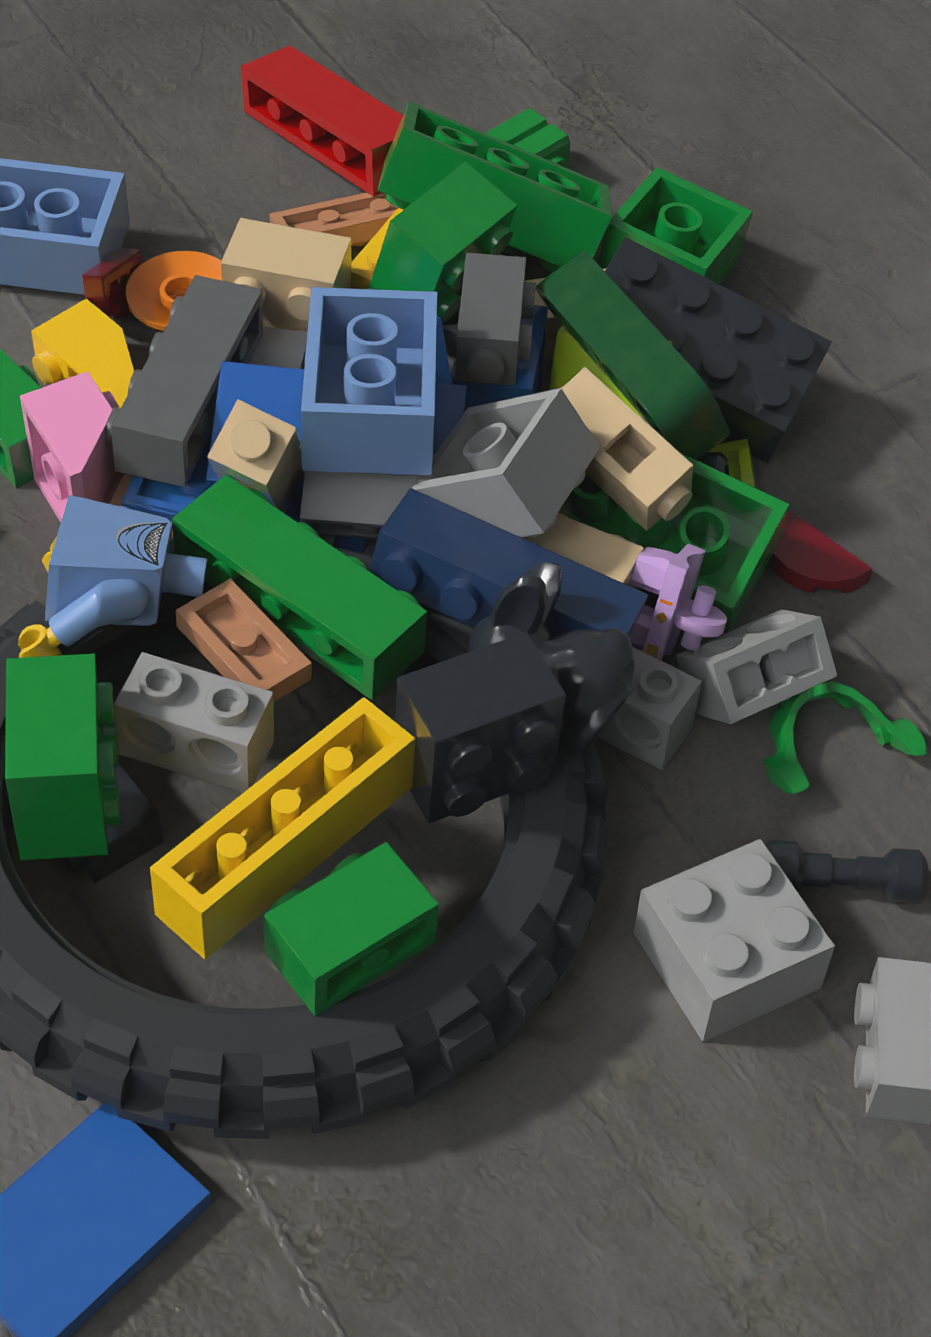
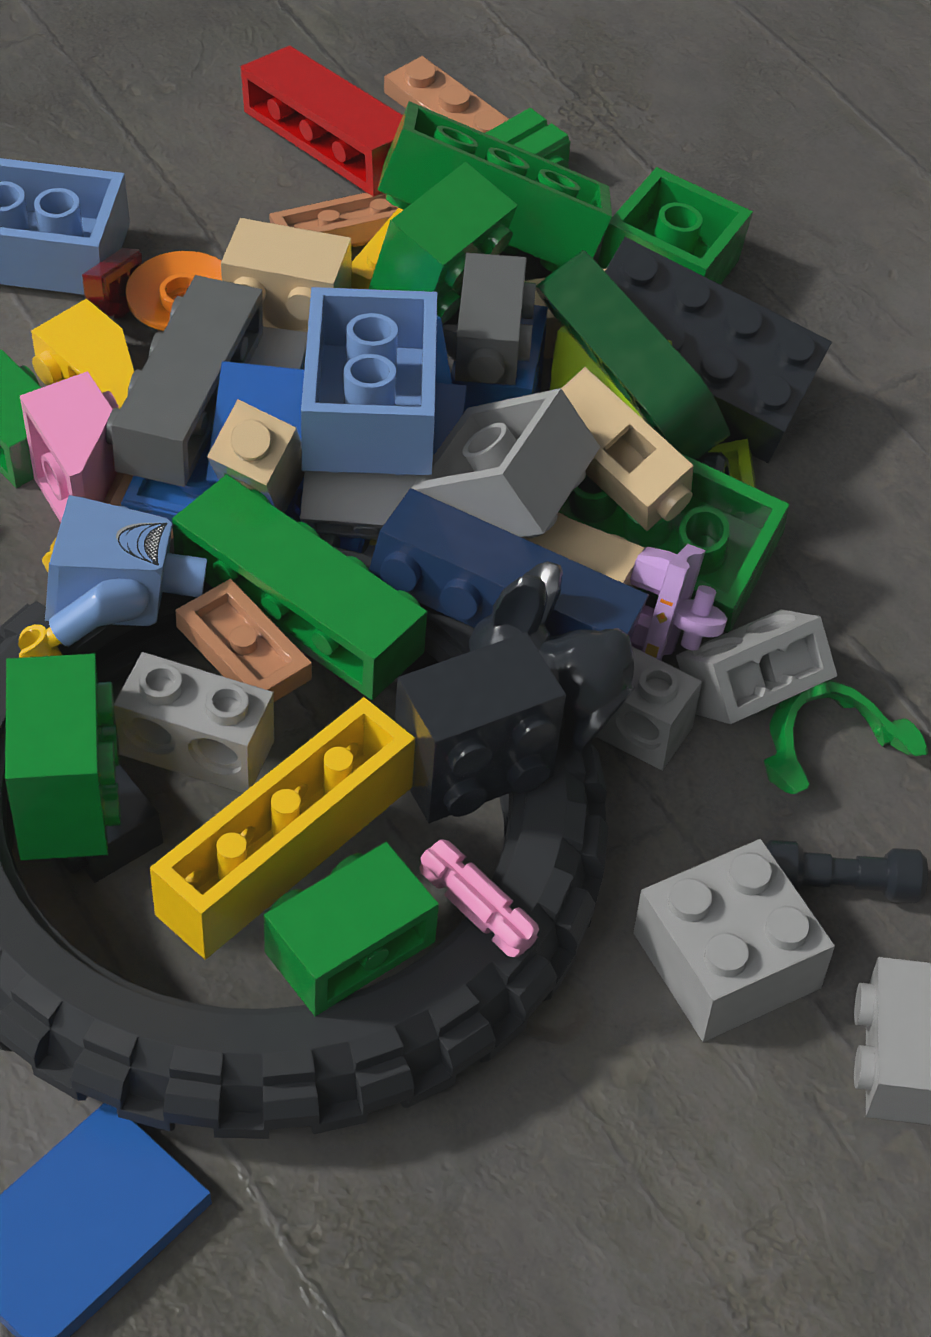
(437, 91): none -> nougat plate
(479, 898): none -> bright pink axle
(813, 560): dark red tile -> none

